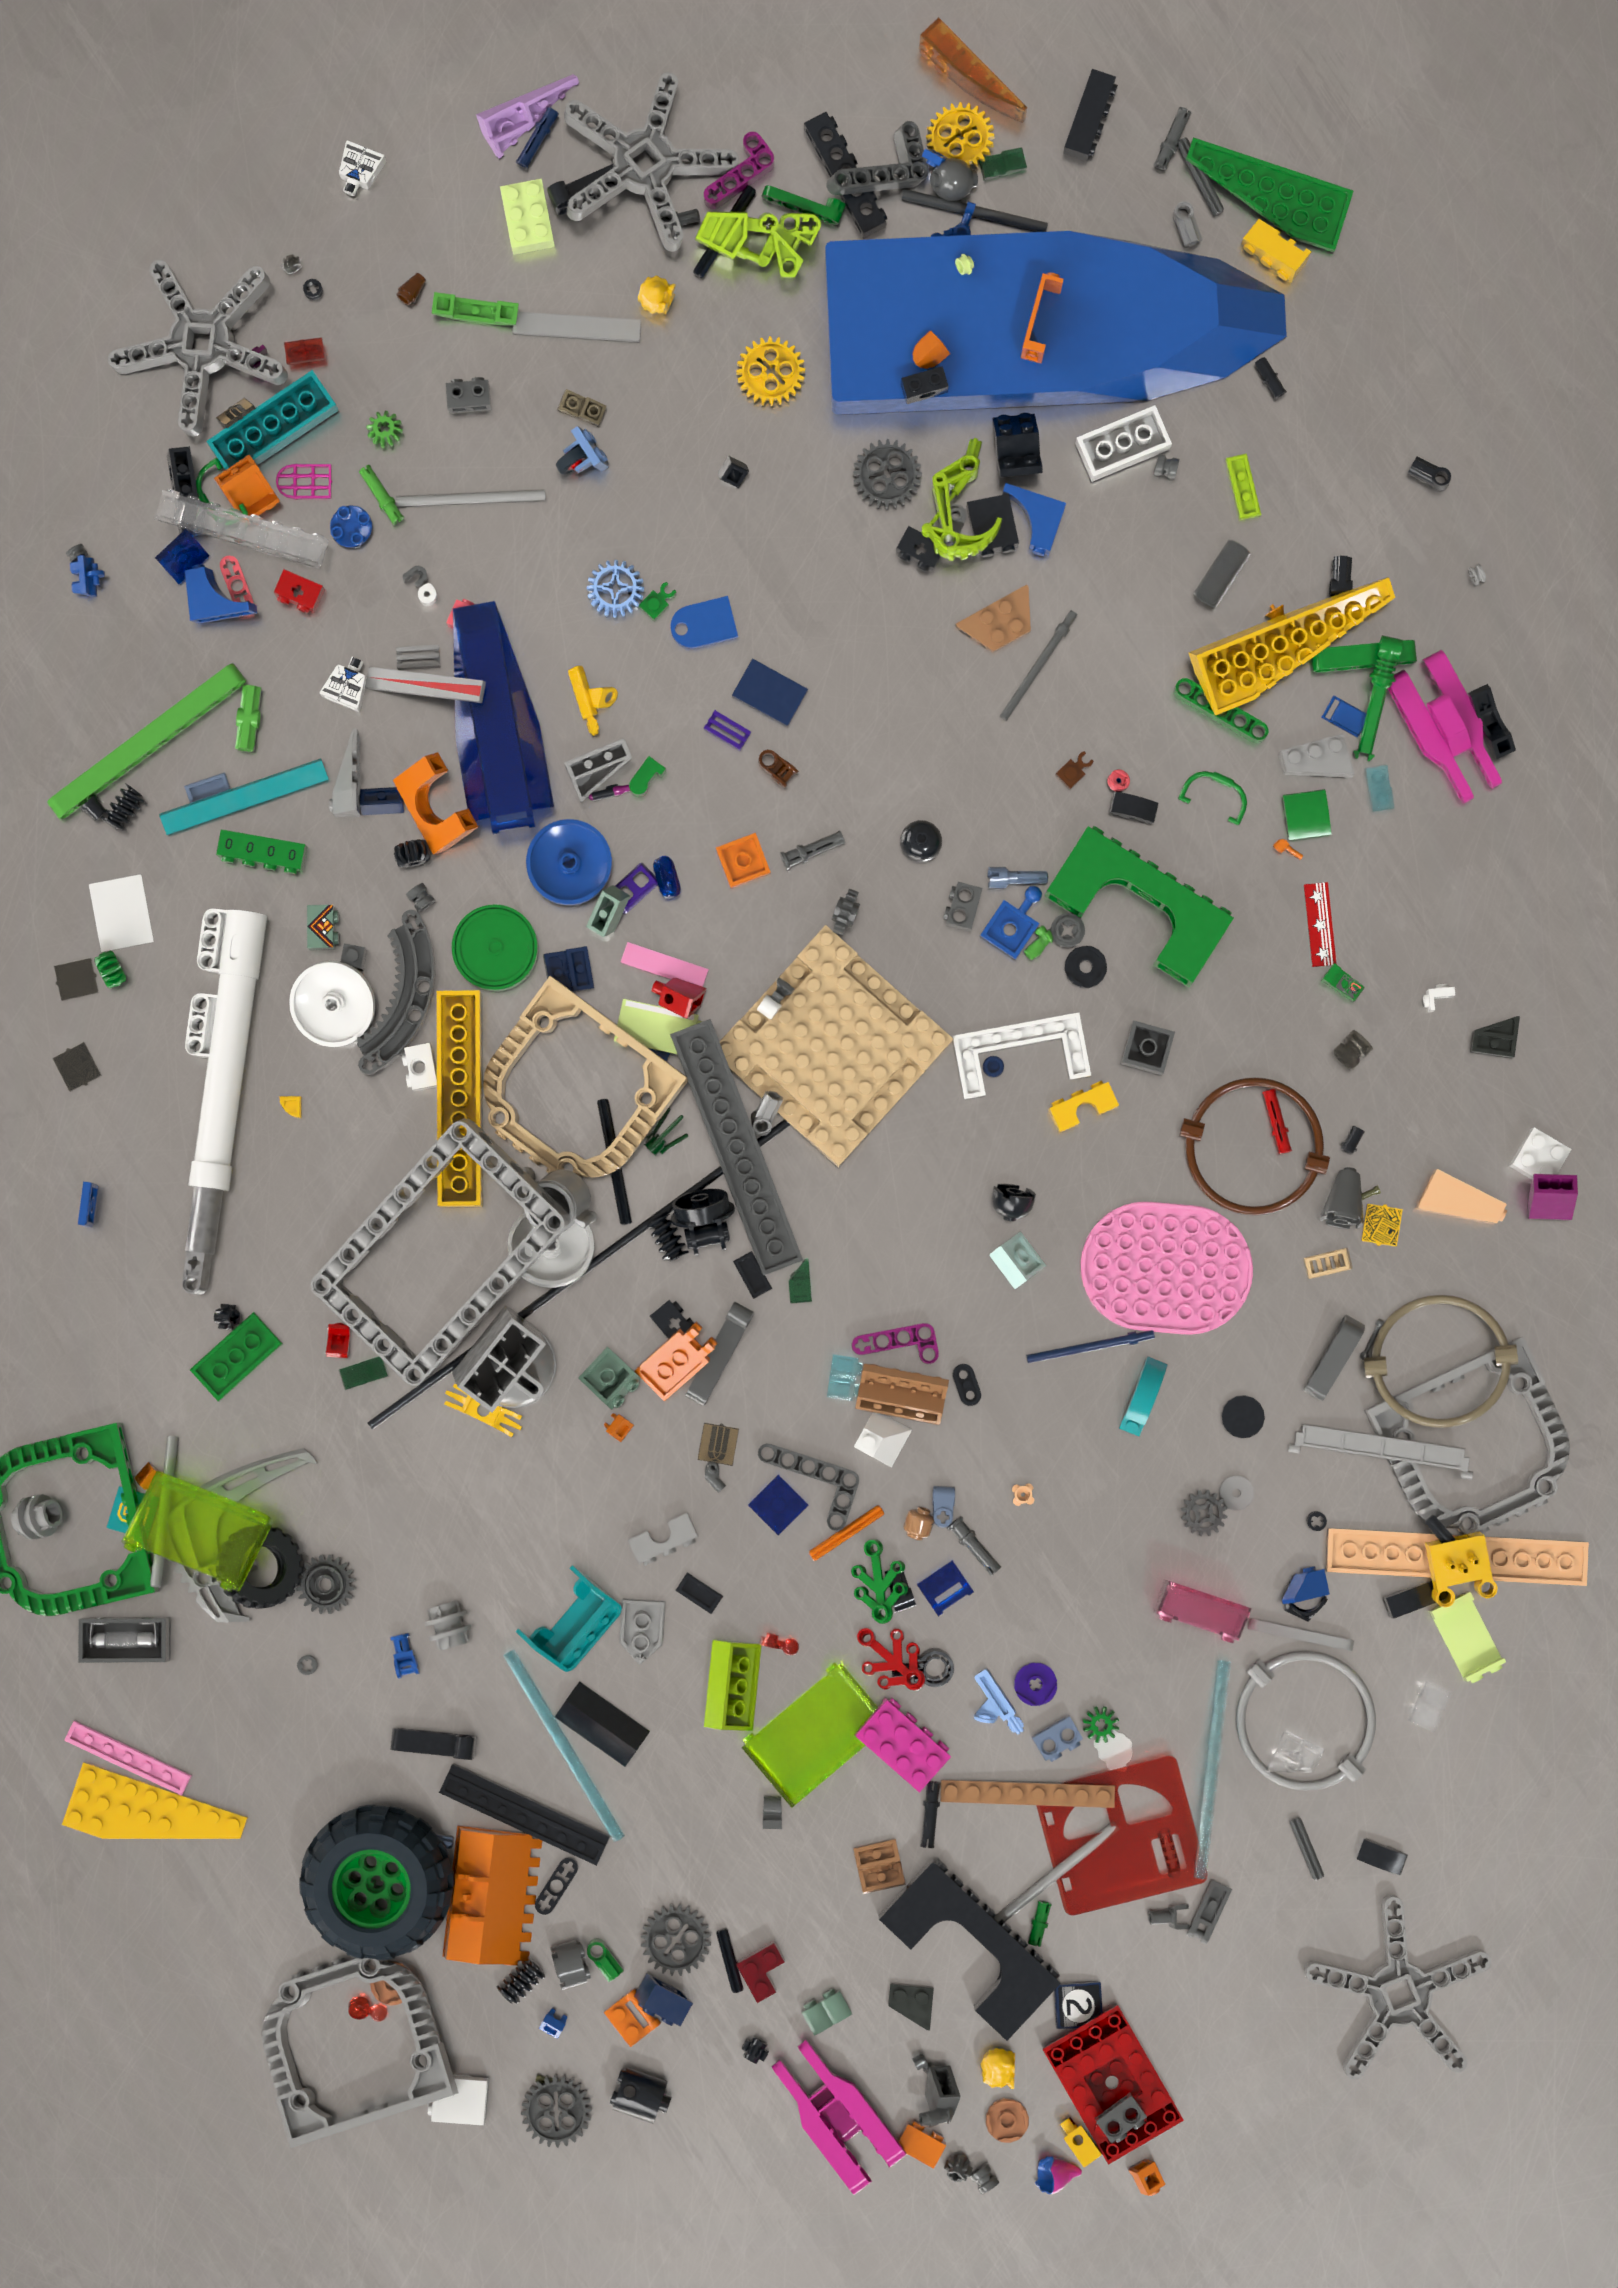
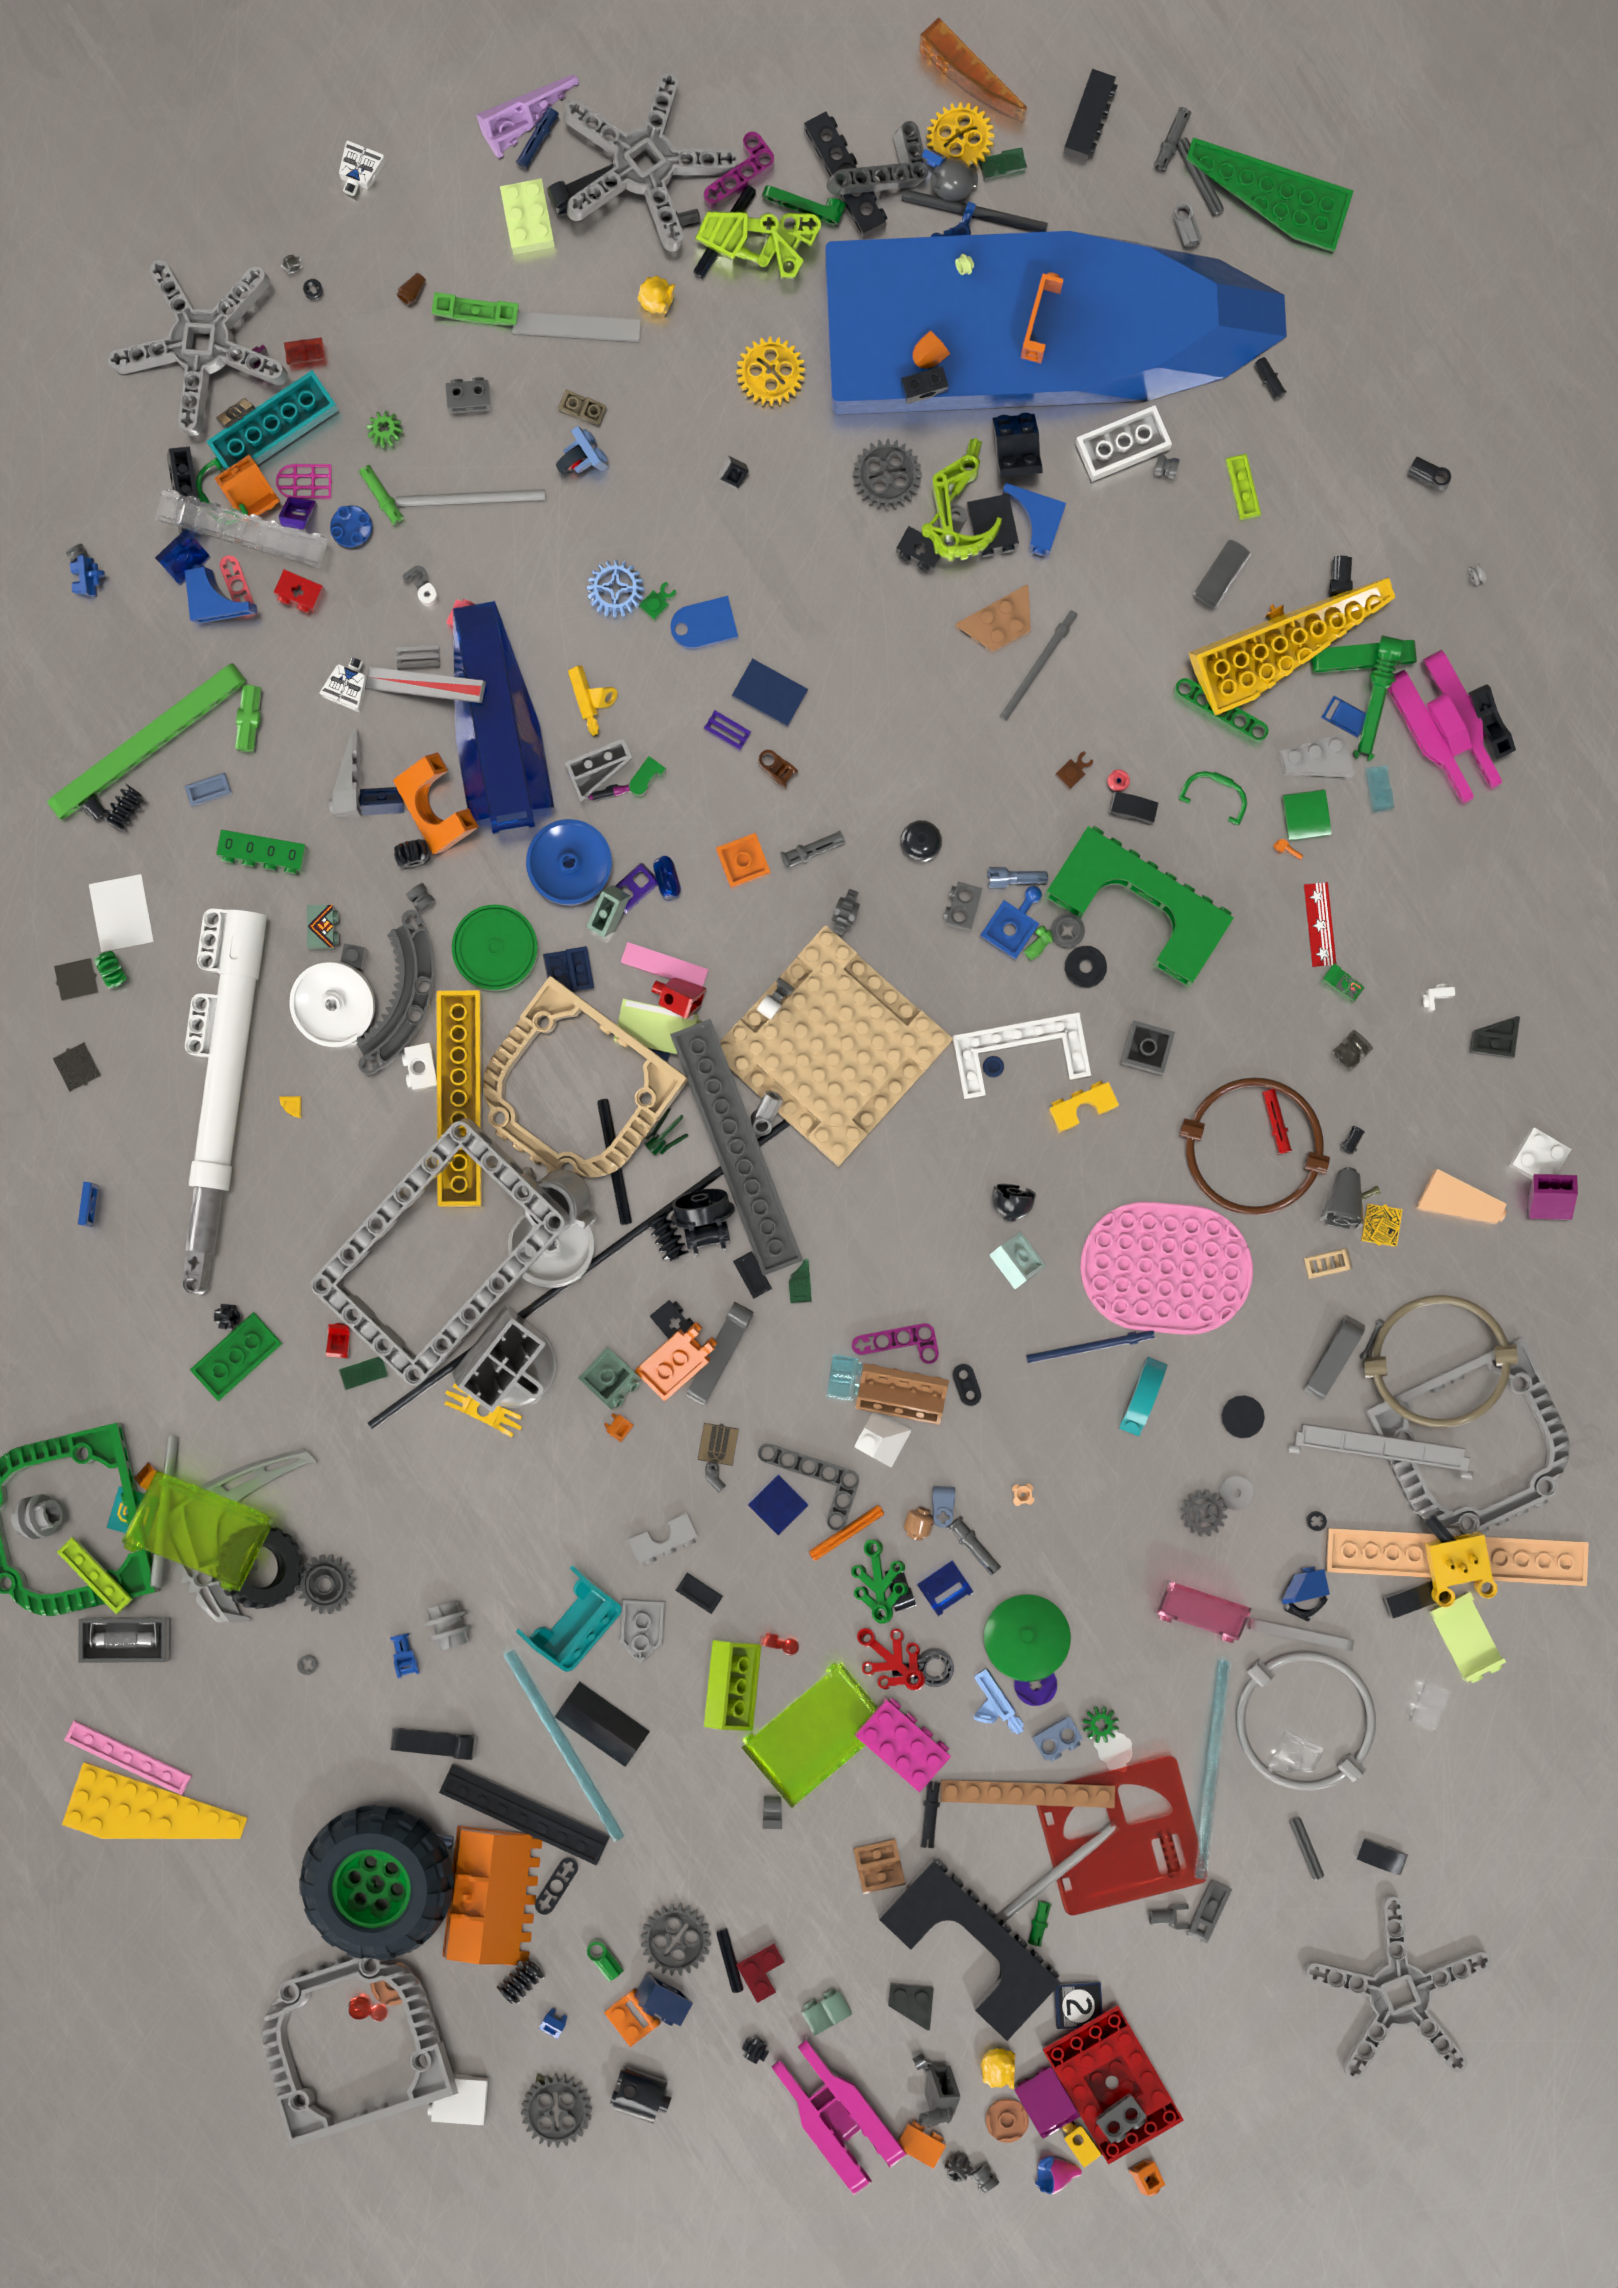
(94, 1575): none -> lime tile
(243, 796): teal tile -> none
(292, 504): none -> dark purple piece
(569, 1964): dark grey brick -> none
(1027, 1638): none -> green dish
(1046, 2102): none -> magenta brick
(1275, 250): yellow wedge -> none

